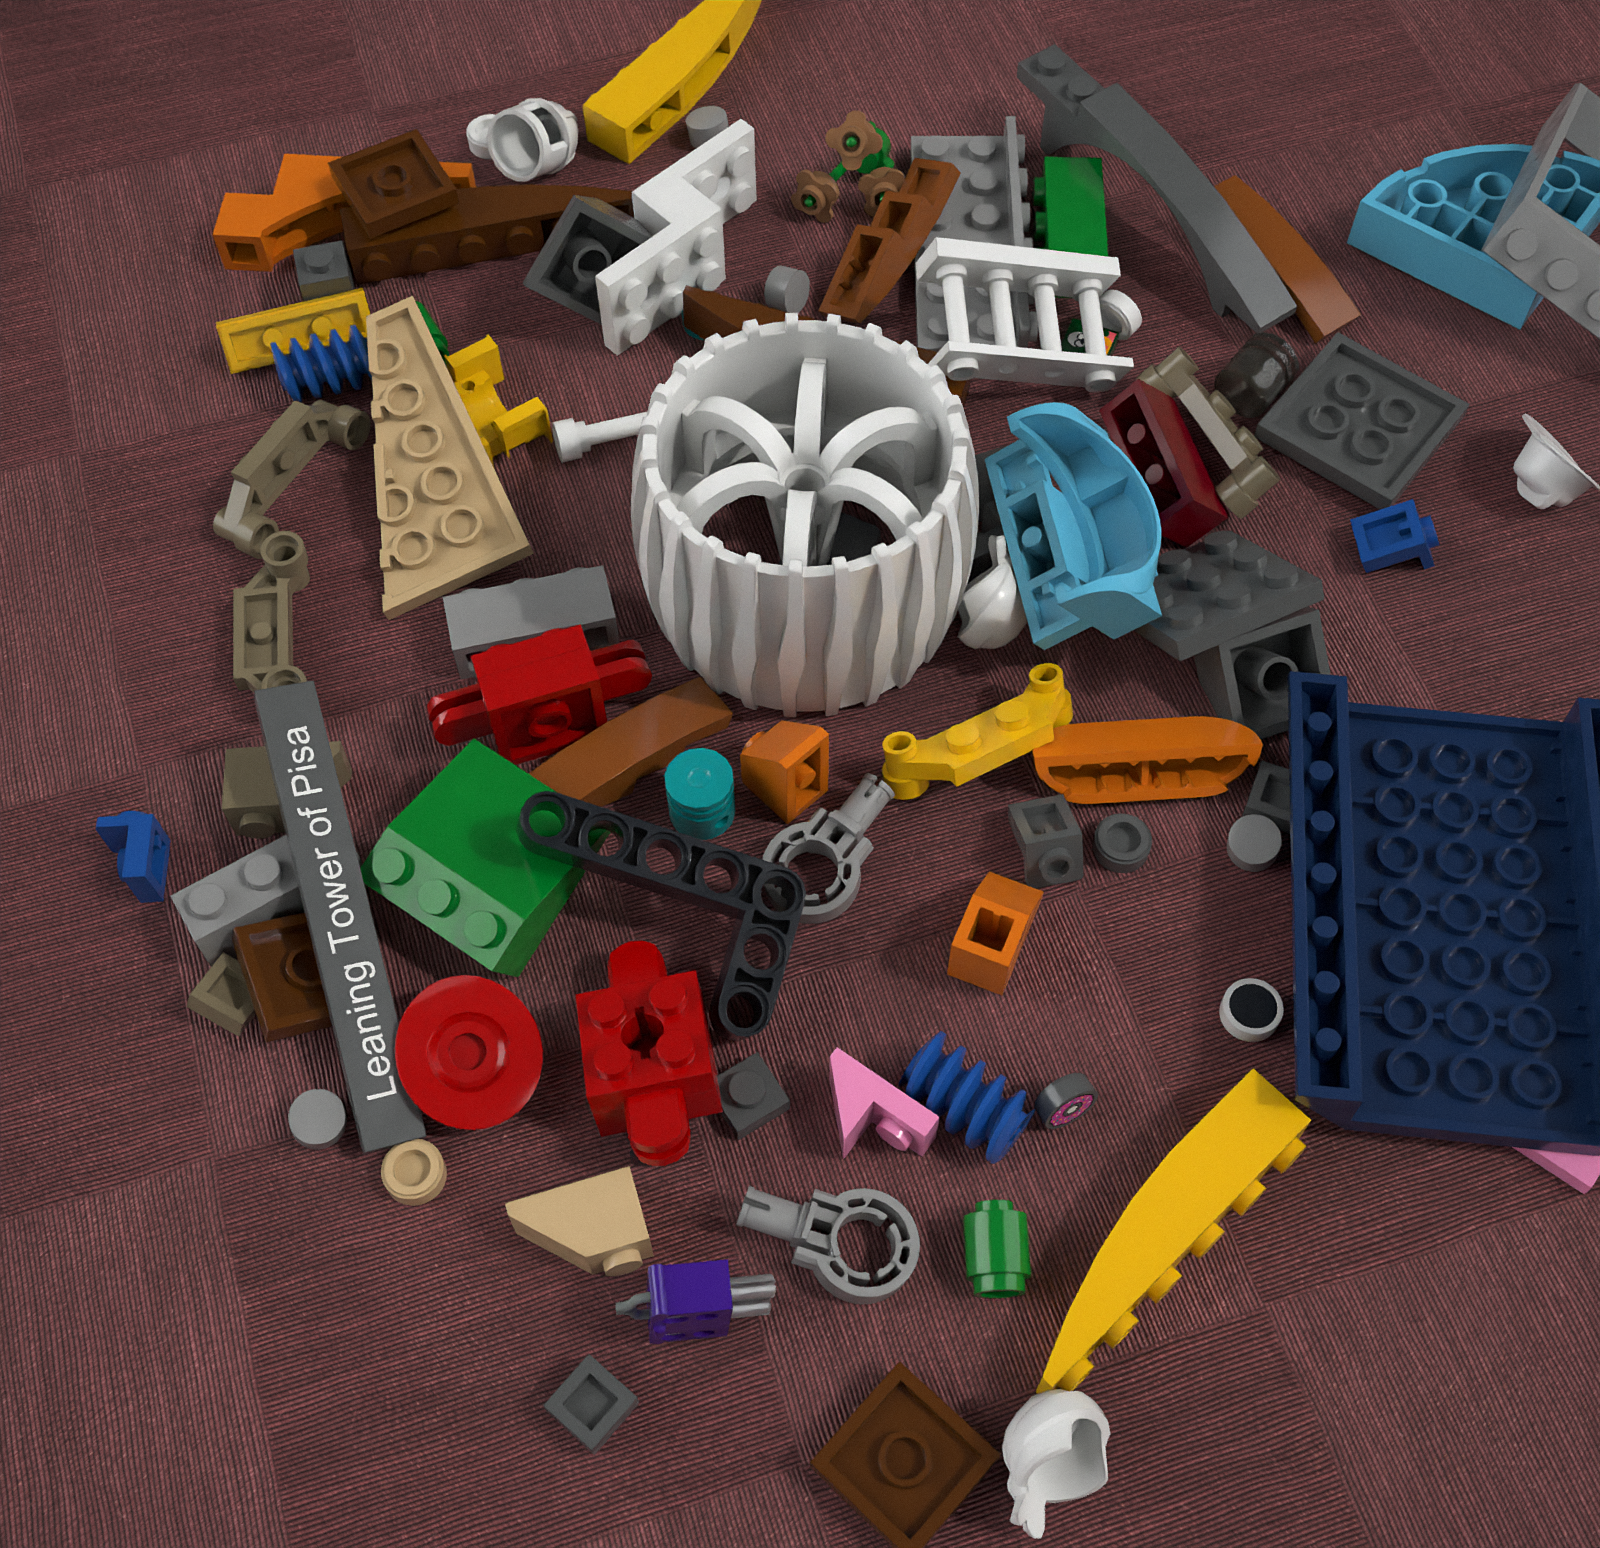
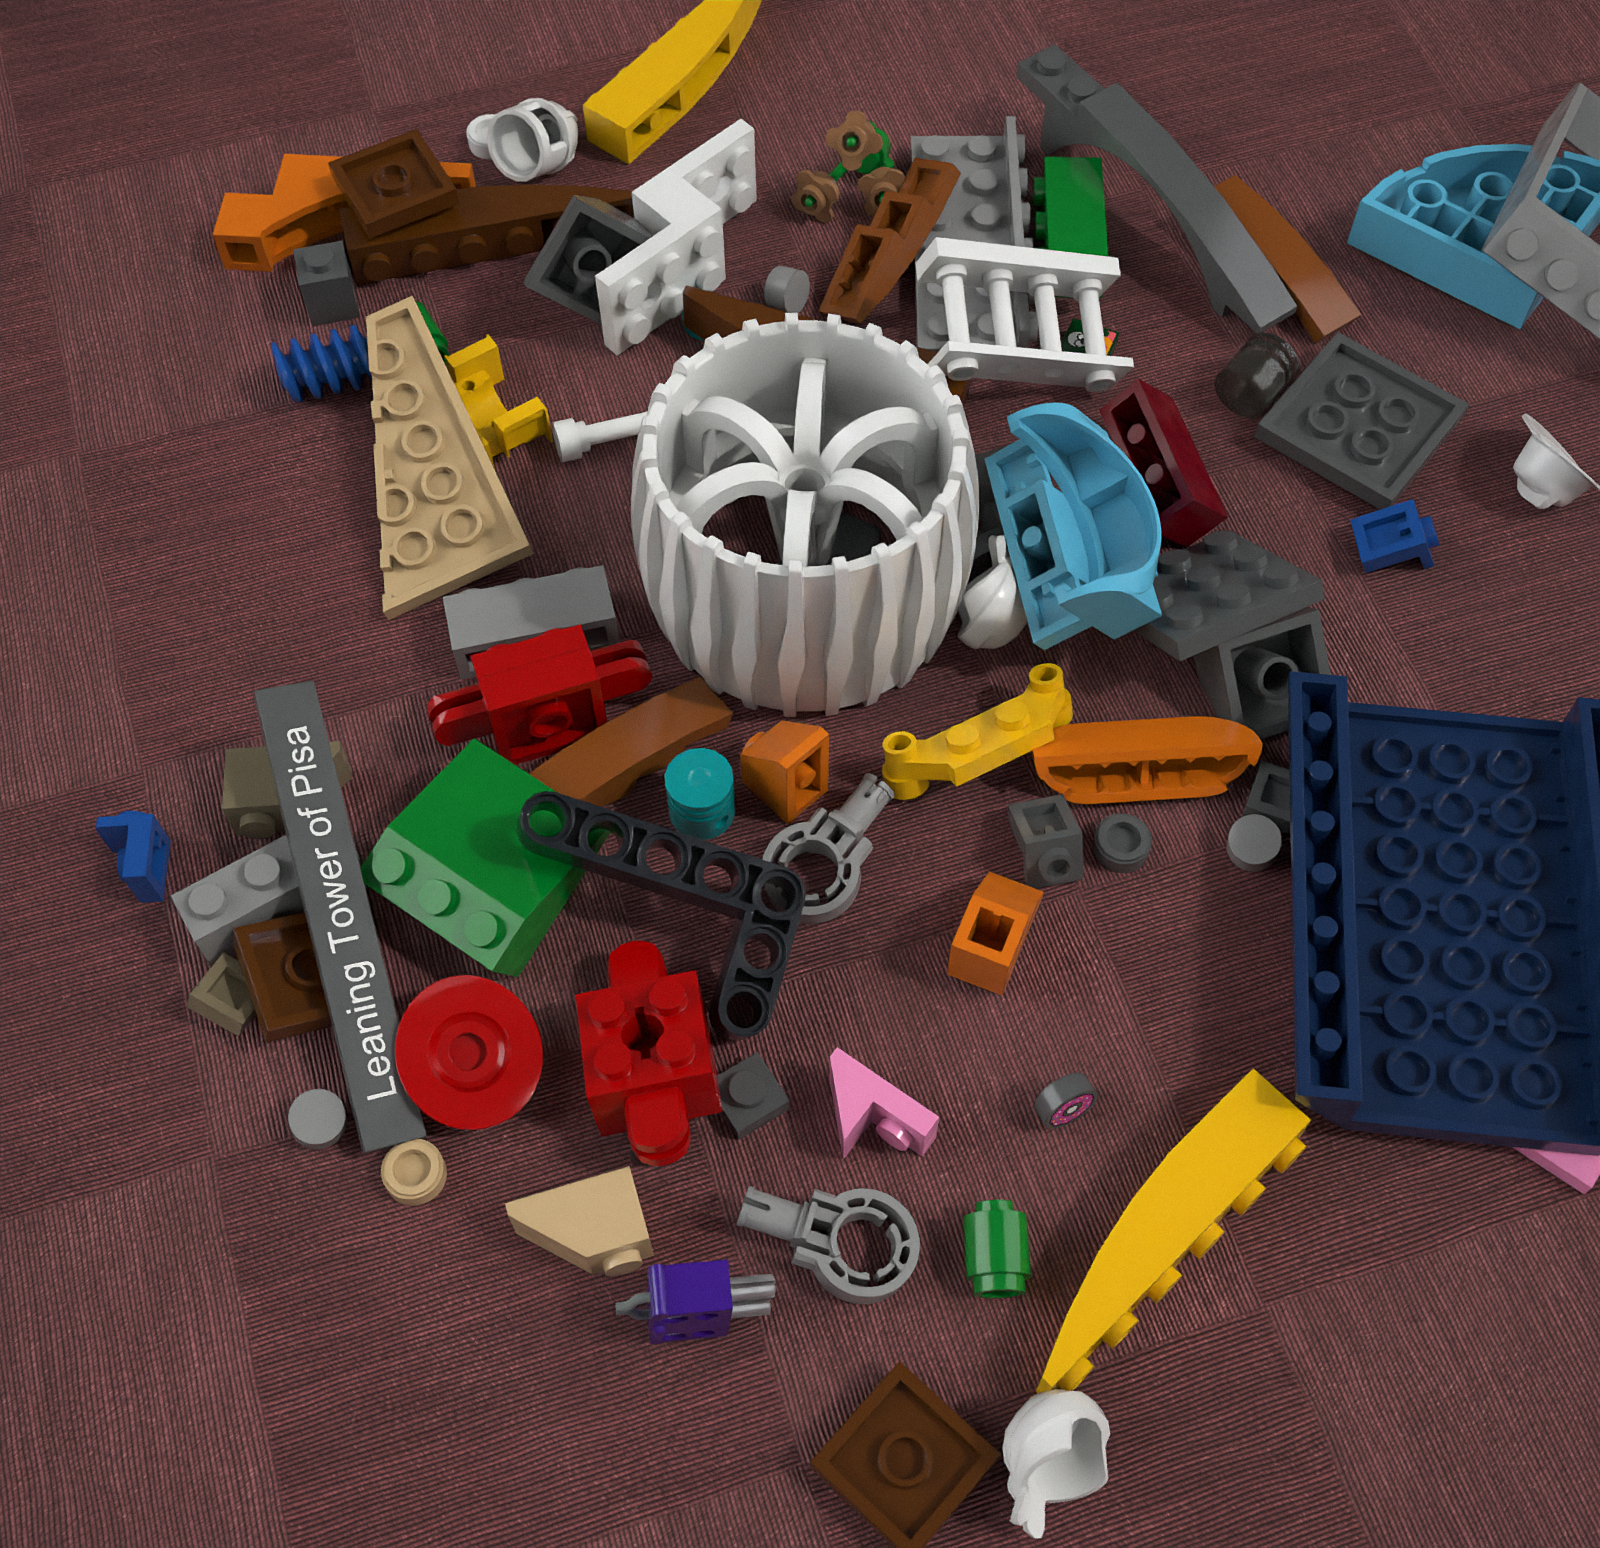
(249, 337): yellow tile -> none
(266, 616): dark tan plate -> none
(277, 461): dark tan plate -> none
(591, 1404): dark grey plate -> none
(705, 124): light grey piece -> none
(966, 1098): blue piece -> none
(1119, 313): white tile -> none
(1238, 447): dark tan plate -> none
(1251, 1010): tile -> none

